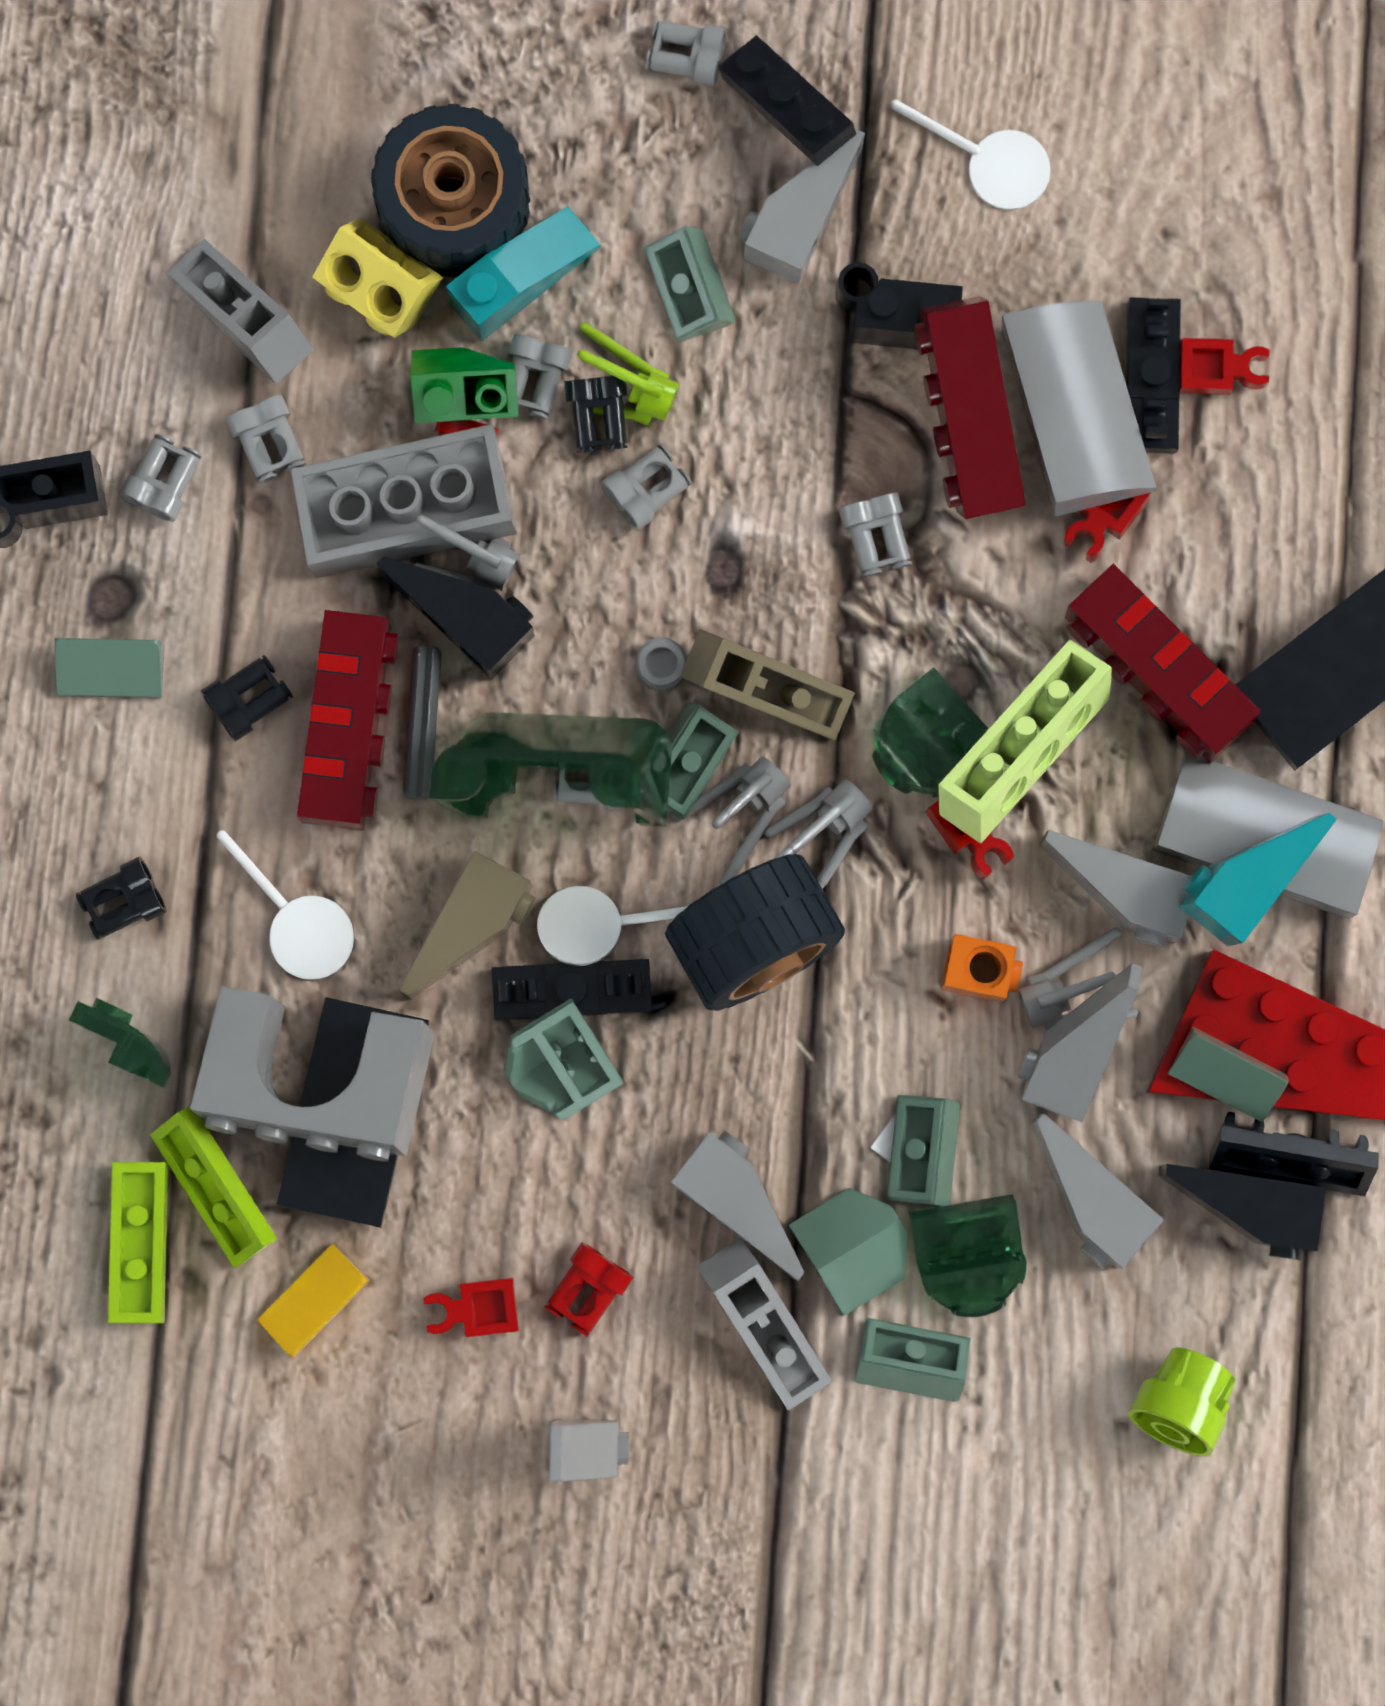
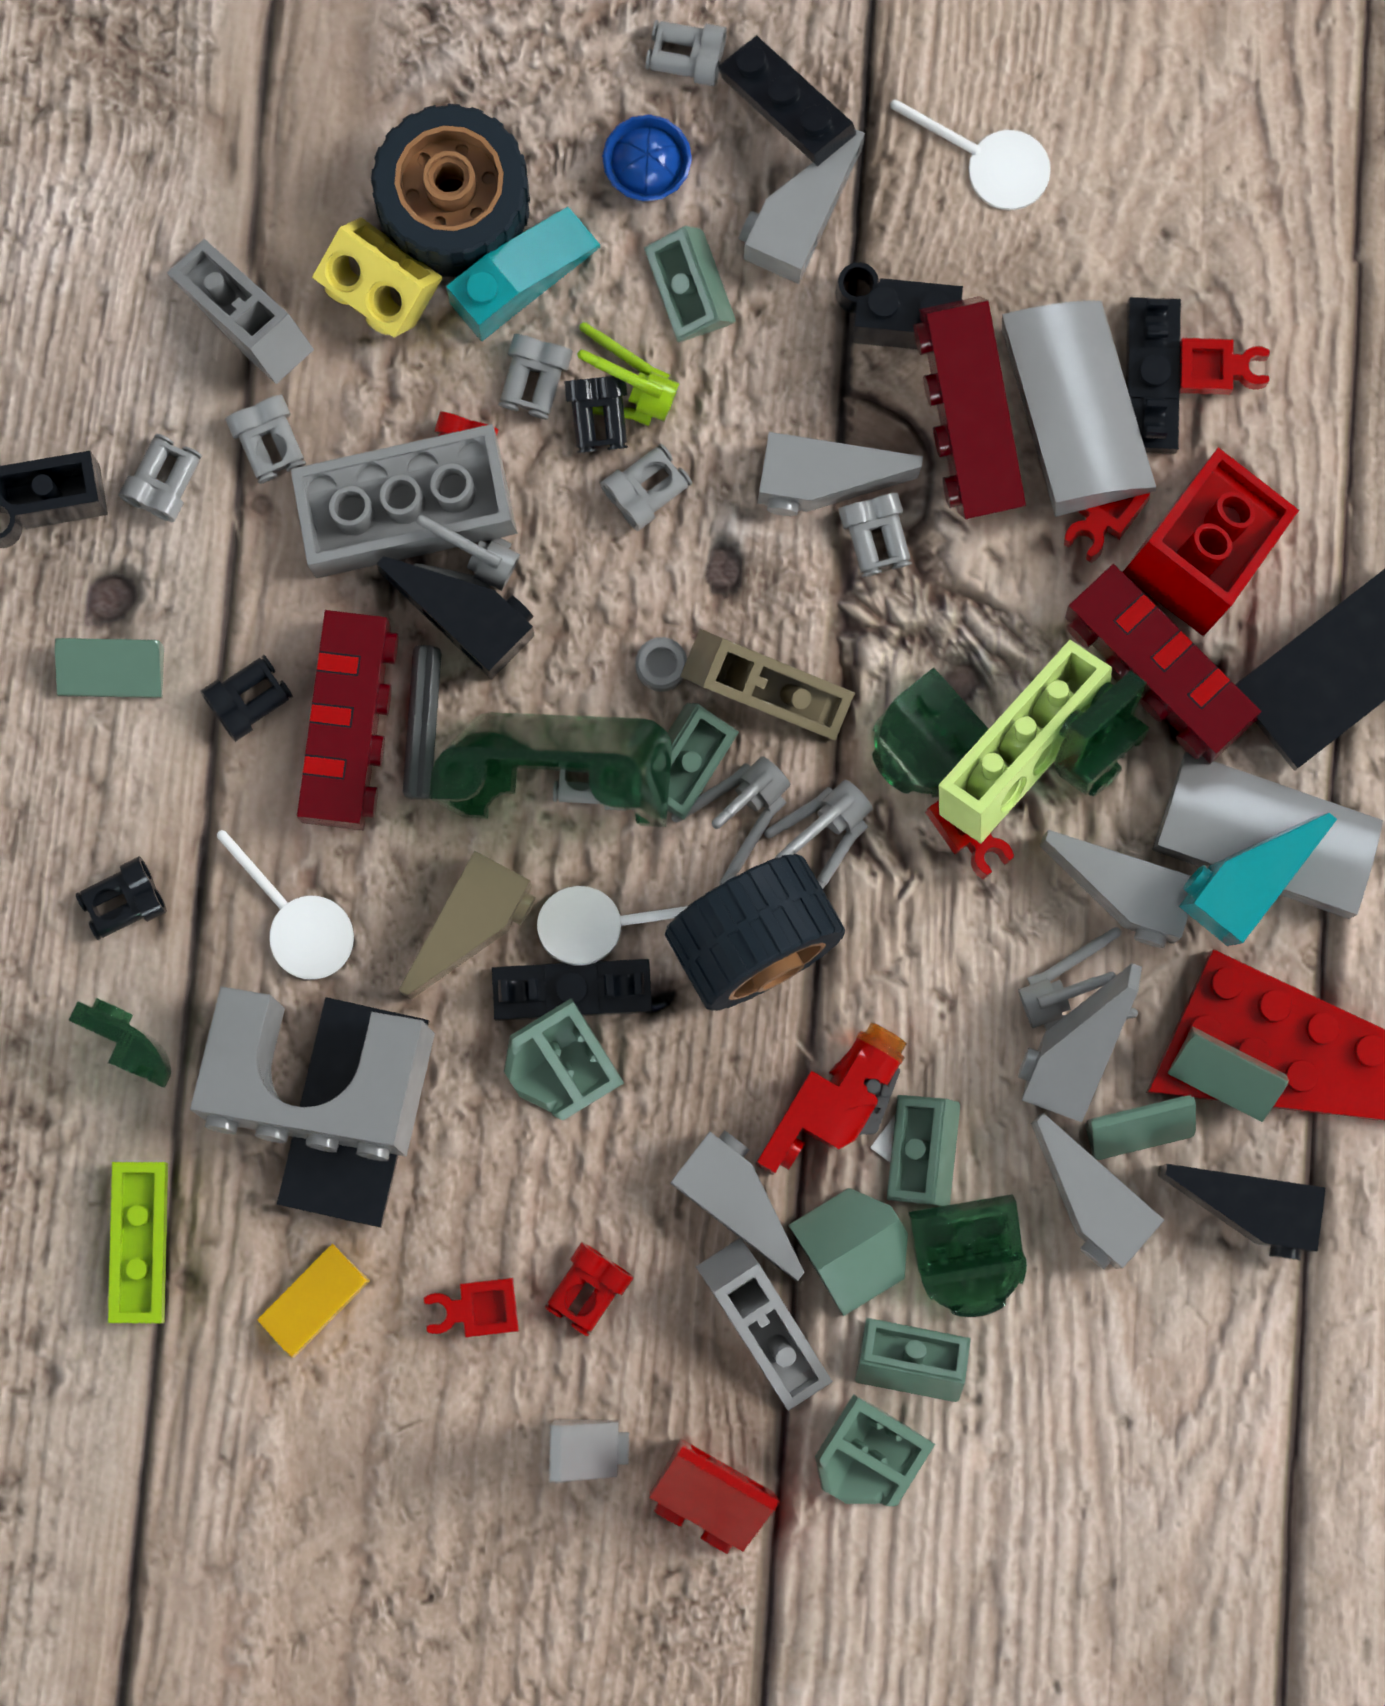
(213, 1187): lime plate -> none
(461, 386): green slope -> none
(647, 157): none -> blue hat
(712, 1497): none -> red slope
(819, 473): none -> light grey slope
(845, 1105): none -> red plate
(870, 1456): none -> sand green slope
(957, 968): orange brick -> none
(1101, 736): none -> clear green slope
(1142, 1127): none -> sand green slope
(1185, 1402): lime piece -> none
(1211, 542): none -> red slope
(1294, 1158): black plate -> none

